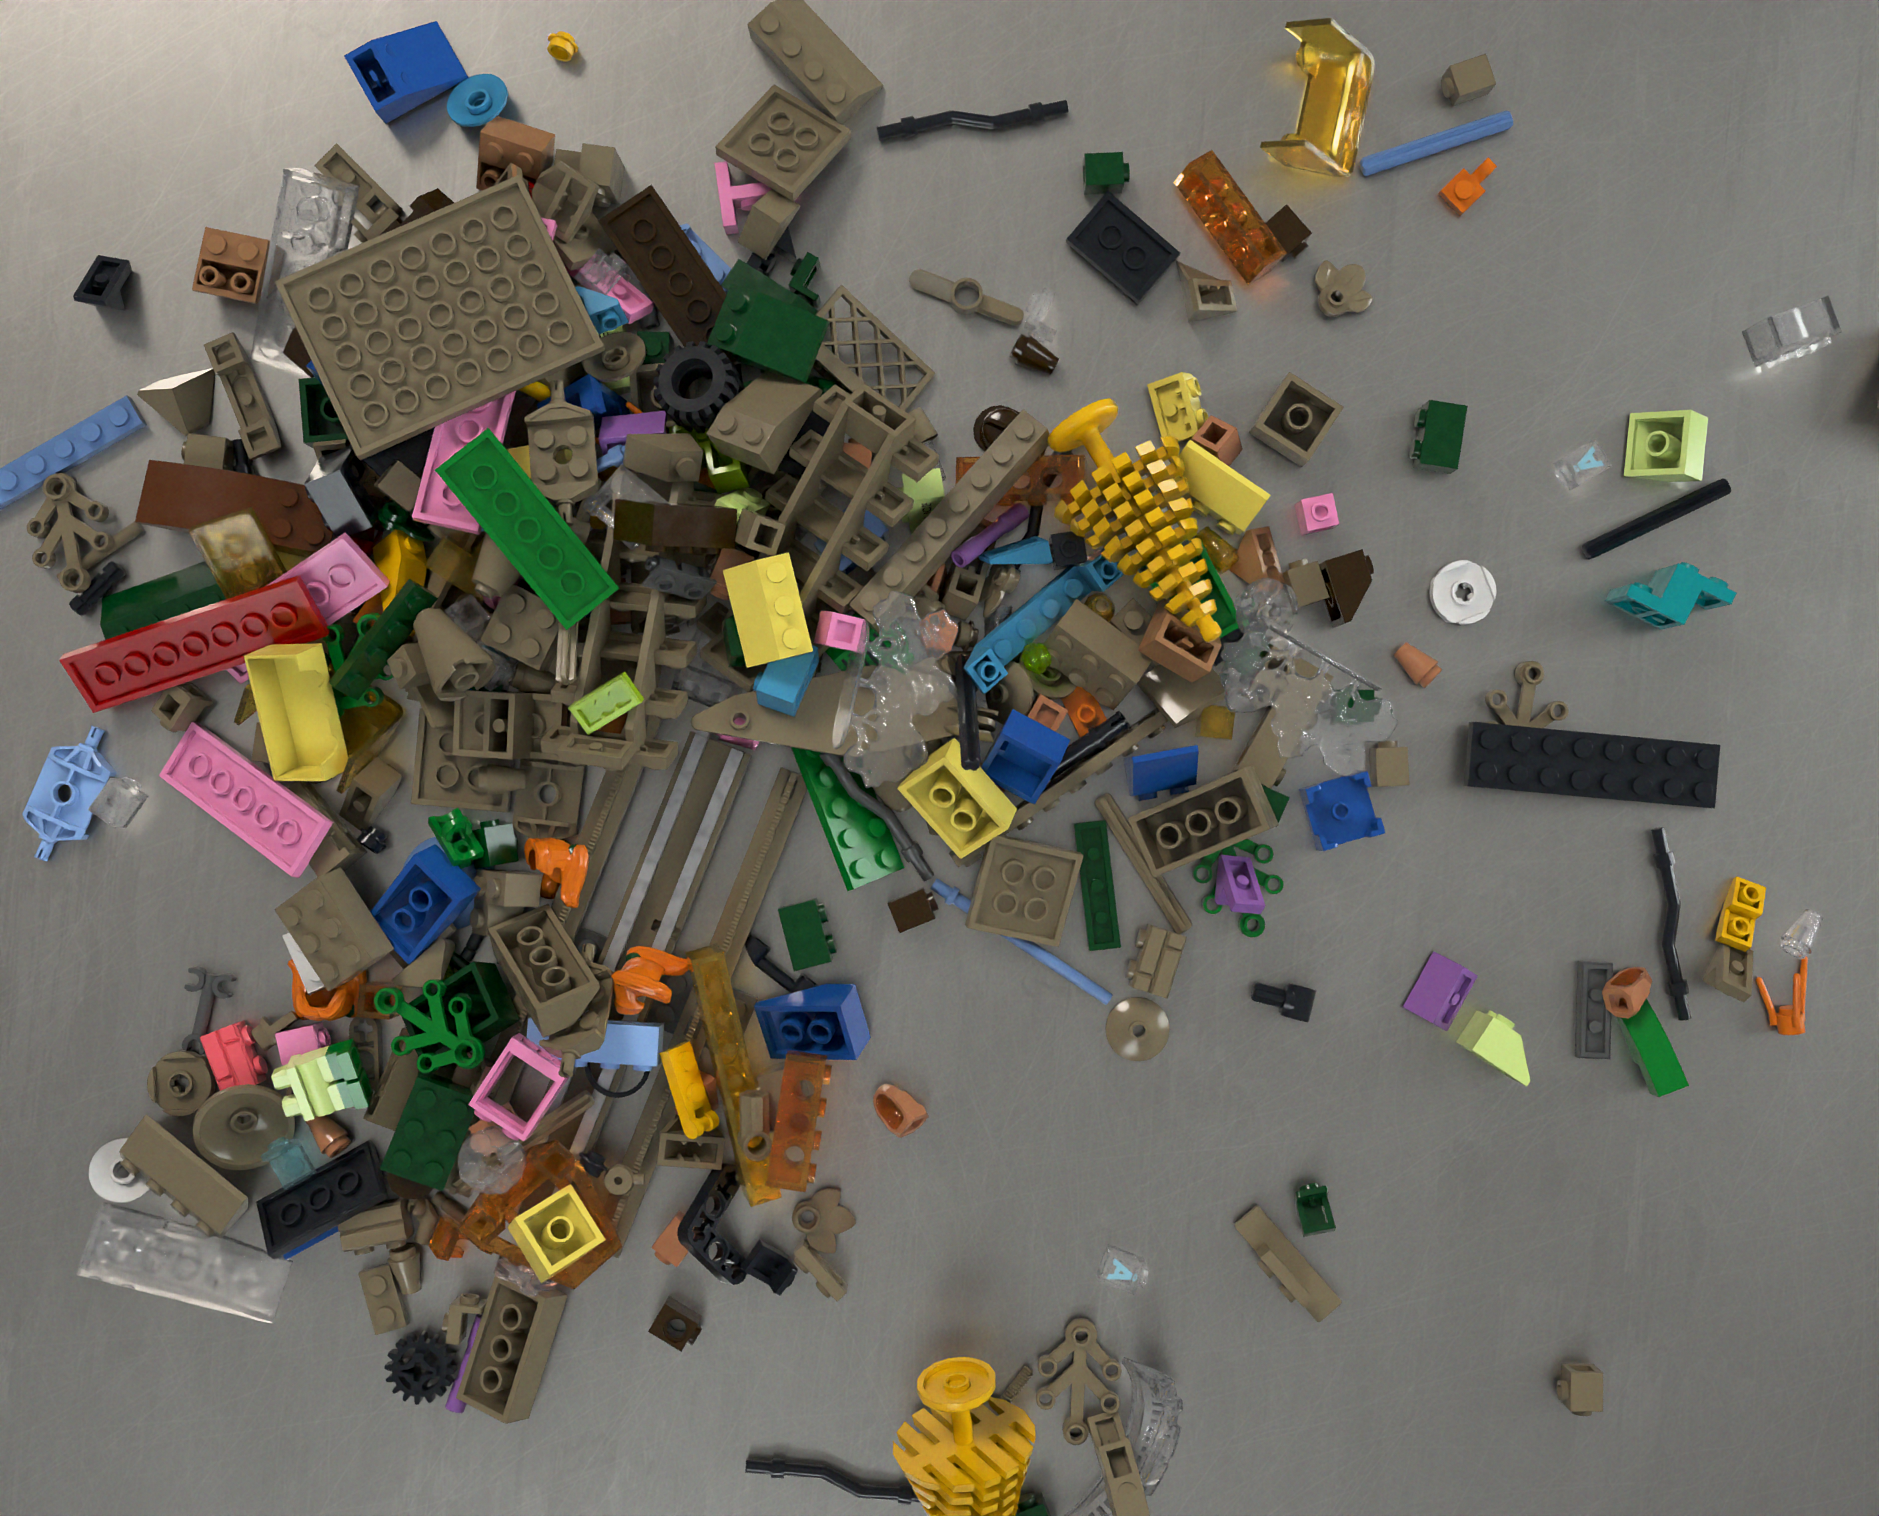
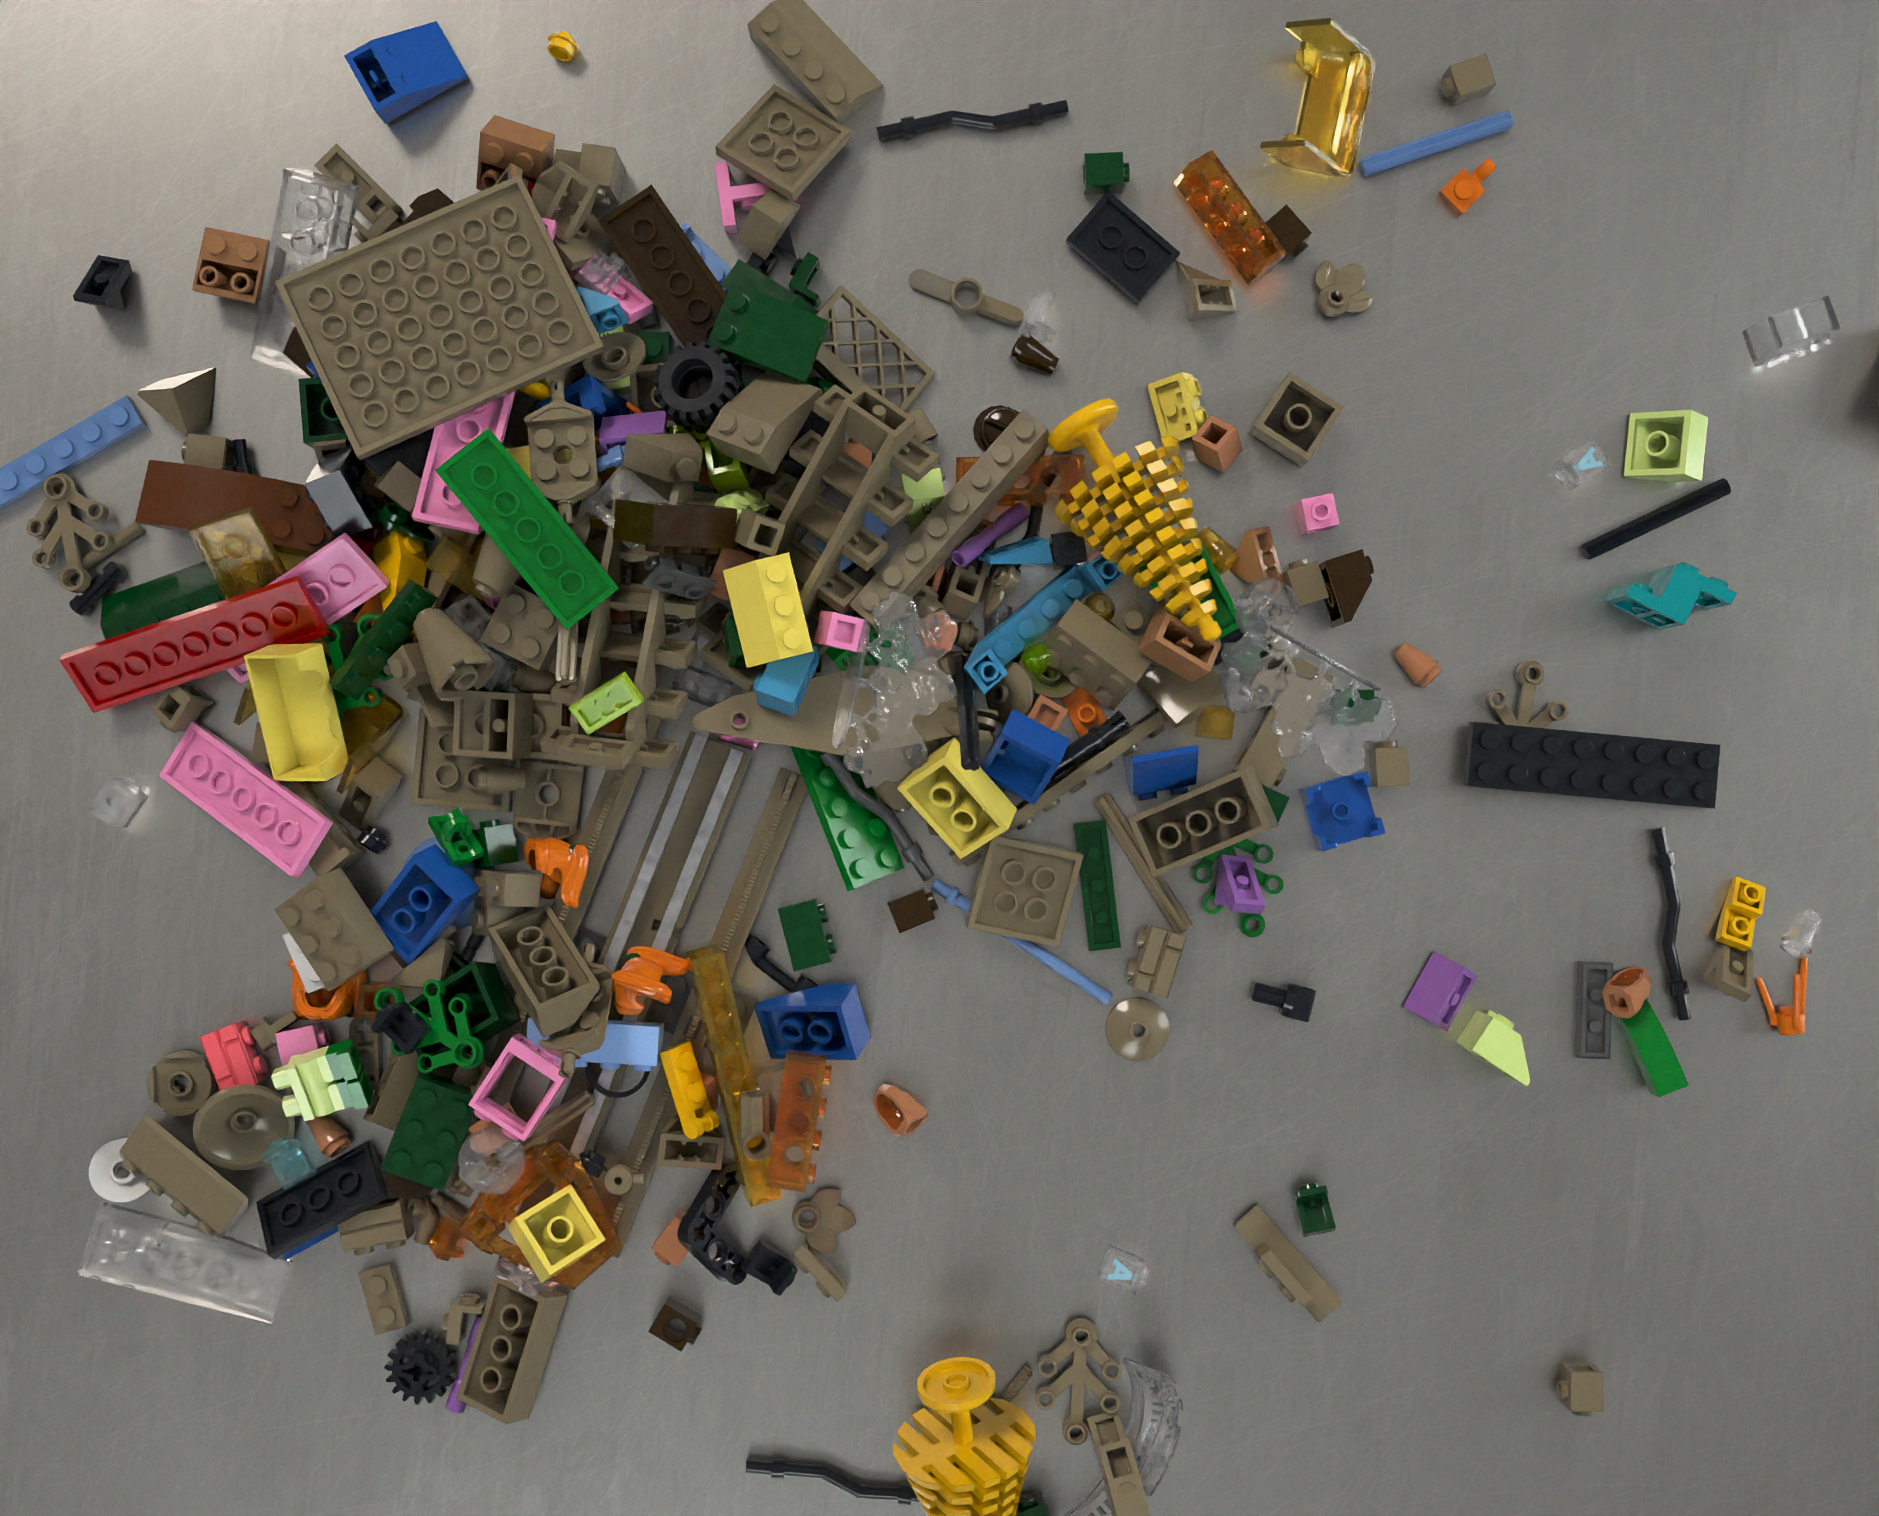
(85, 774): light blue plate -> none
(210, 985): dark grey bar -> none
(245, 395): dark tan slope -> none
(401, 1026): none -> black bracket
(406, 1267): dark tan cone -> none
(477, 100): dark azure dish -> none
(1220, 490): light yellow slope -> none
(1438, 436): dark green brick -> none
(1478, 601): white plate -> none

